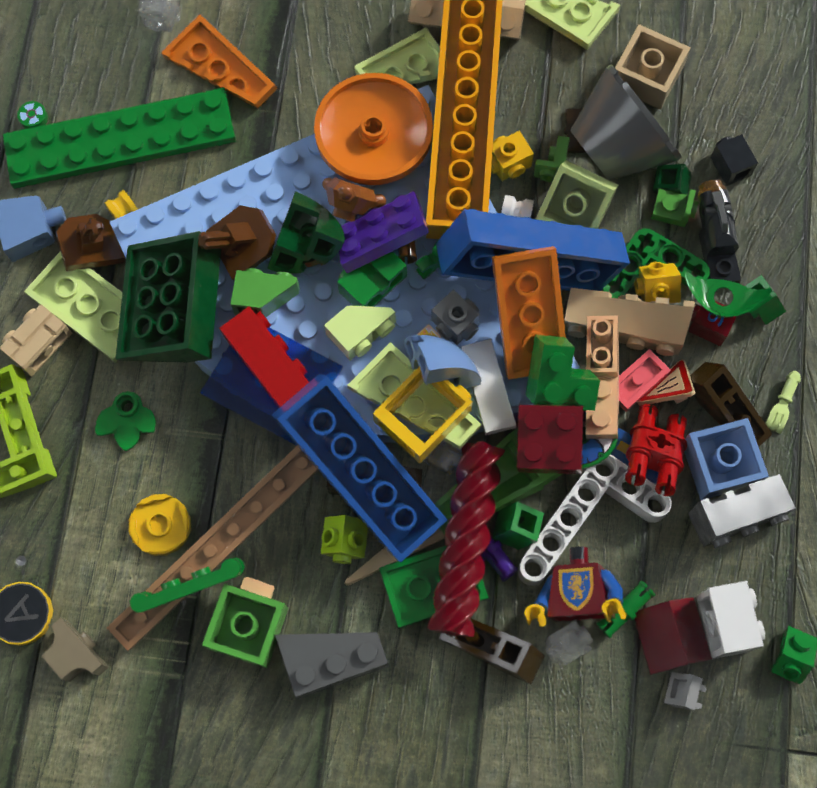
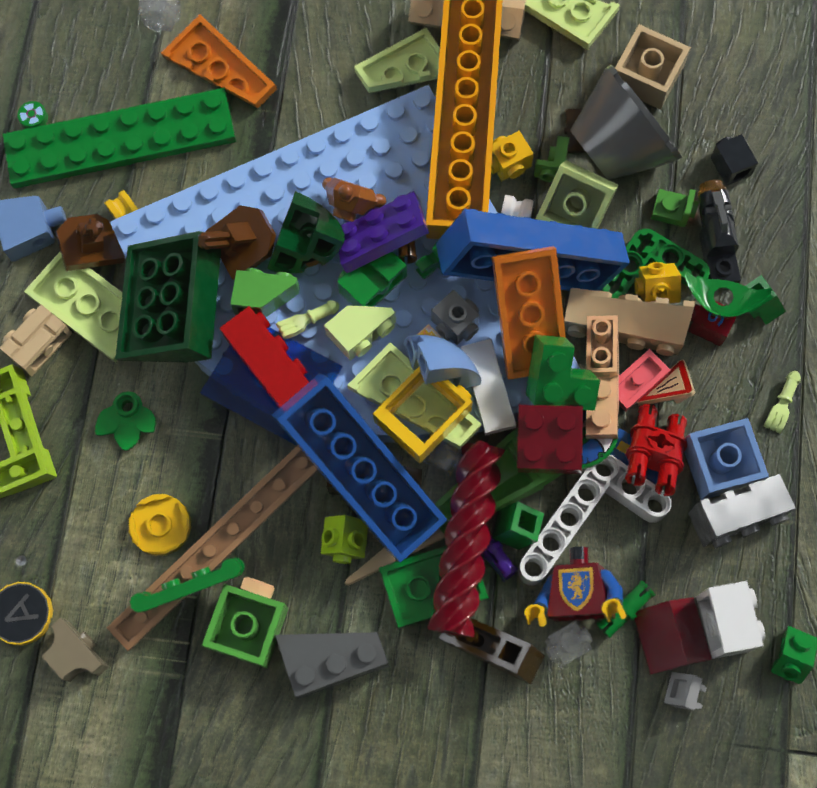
(297, 324): none -> yellowish green piece
(373, 128): orange dish -> none
(672, 178): dark green slope -> none
(725, 400): dark brown slope -> none

